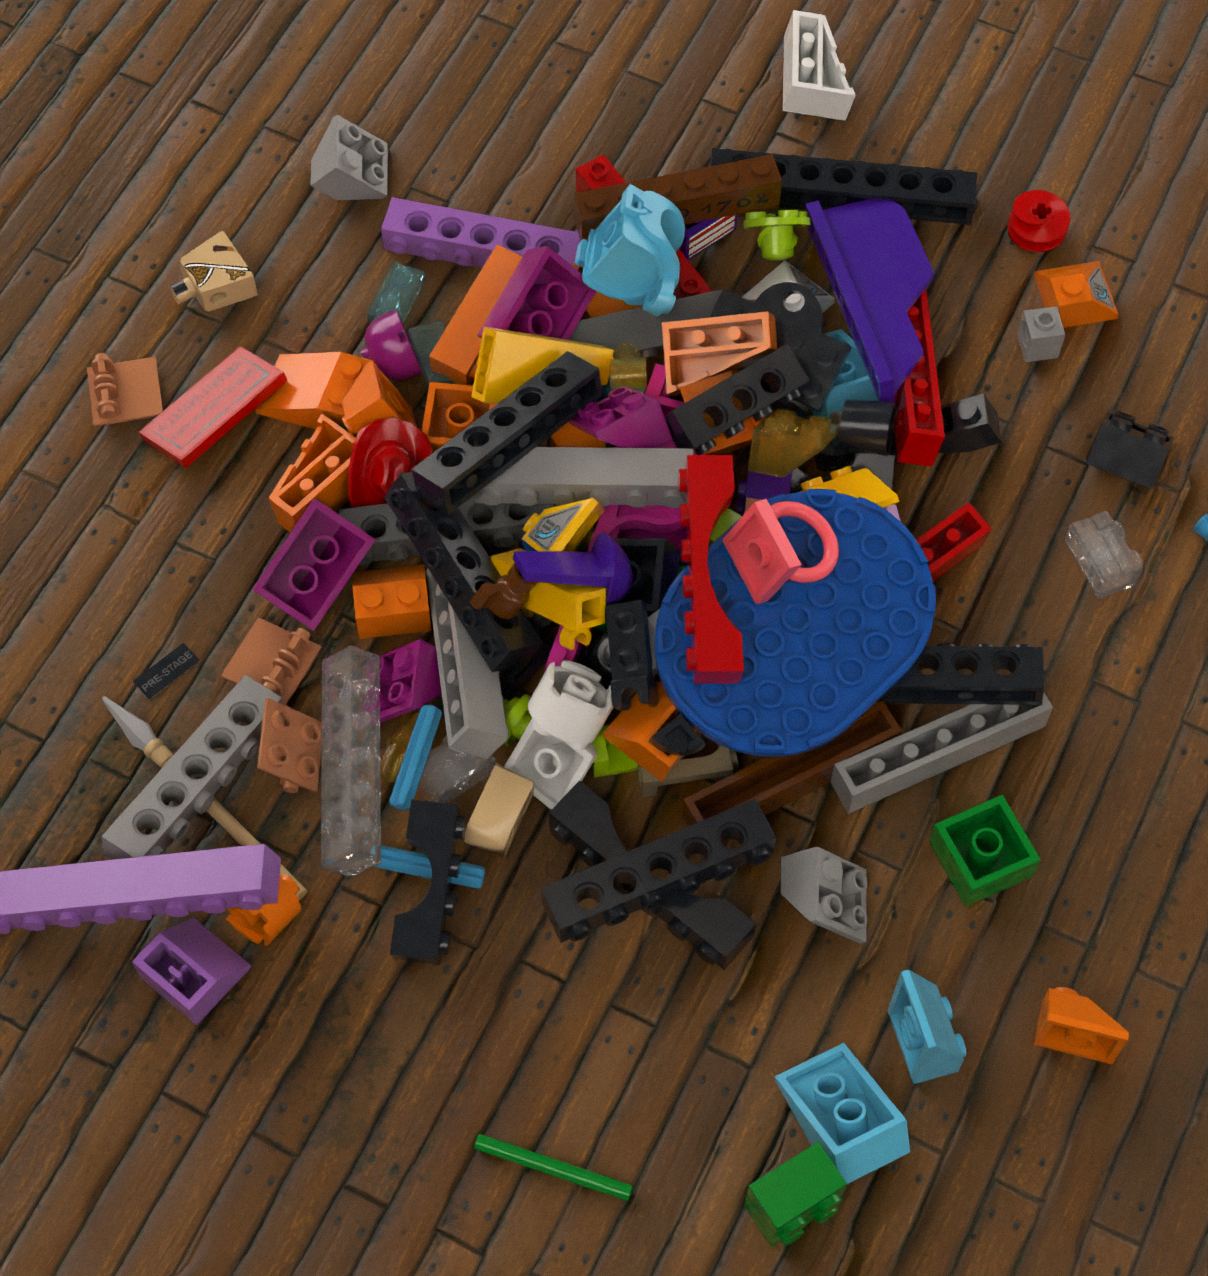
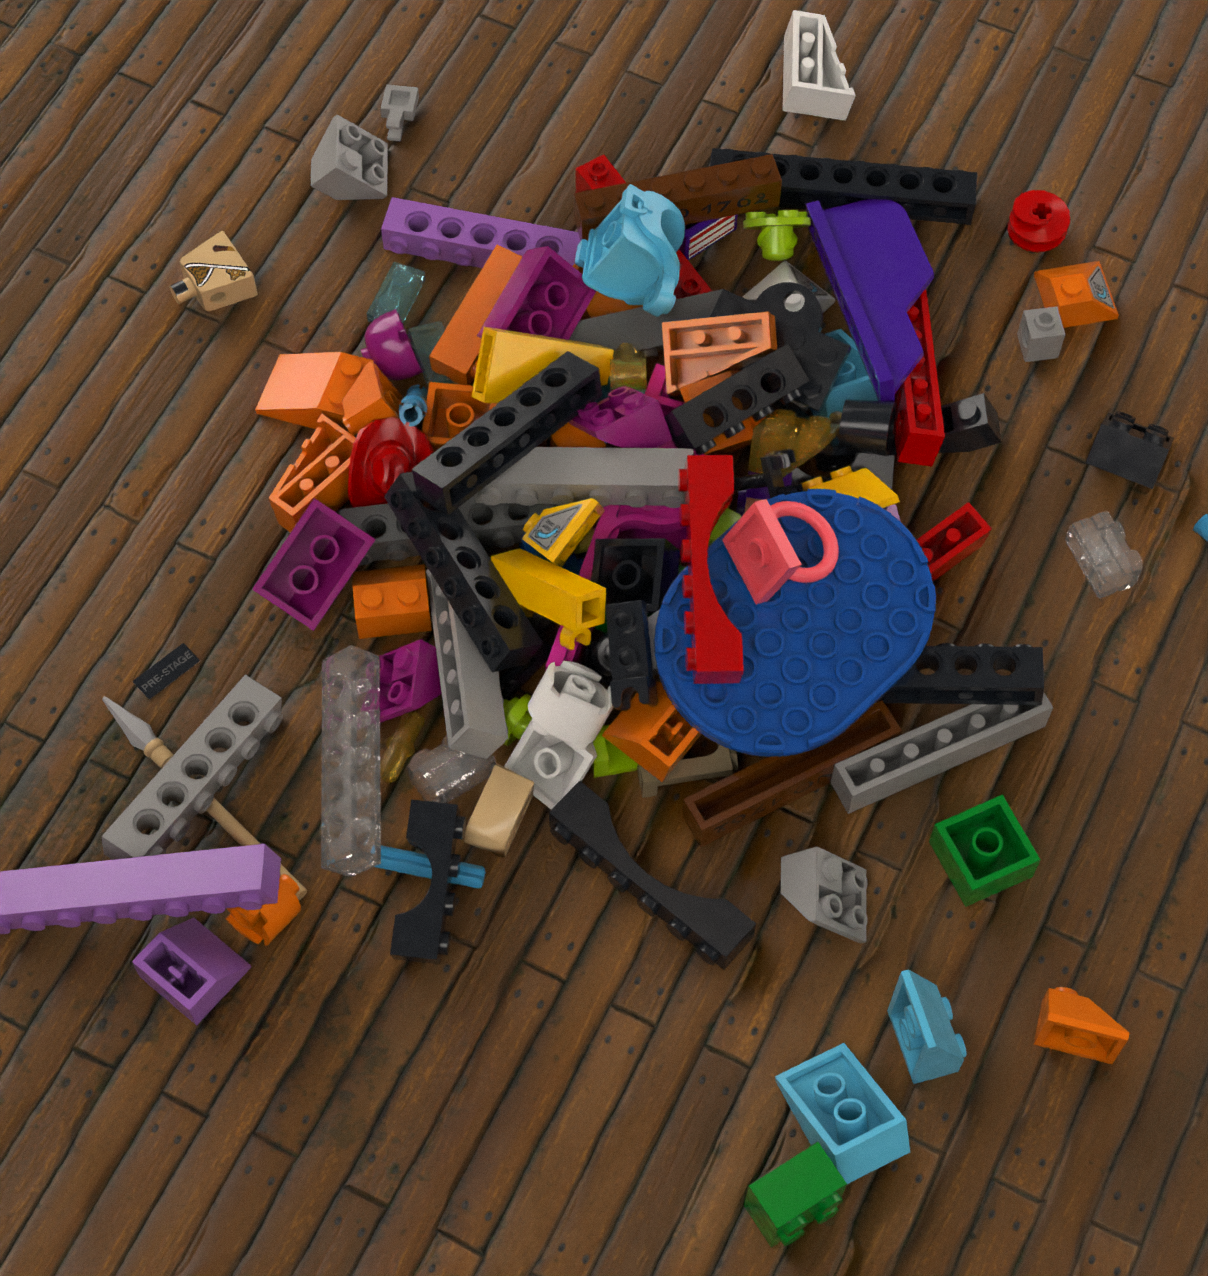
(123, 390): nougat hinge -> none
(213, 406): tile -> none
(273, 658): nougat hinge -> none
(290, 747): nougat hinge -> none
(398, 105): none -> light grey plate
(413, 405): none -> dark azure pin
(415, 757): dark azure axle -> none
(505, 596): reddish brown piece -> none
(553, 1167): green bar -> none
(602, 567): dark purple piece -> none
(677, 738): black tile -> none
(742, 823): black brick -> none
(772, 476): none -> black bar

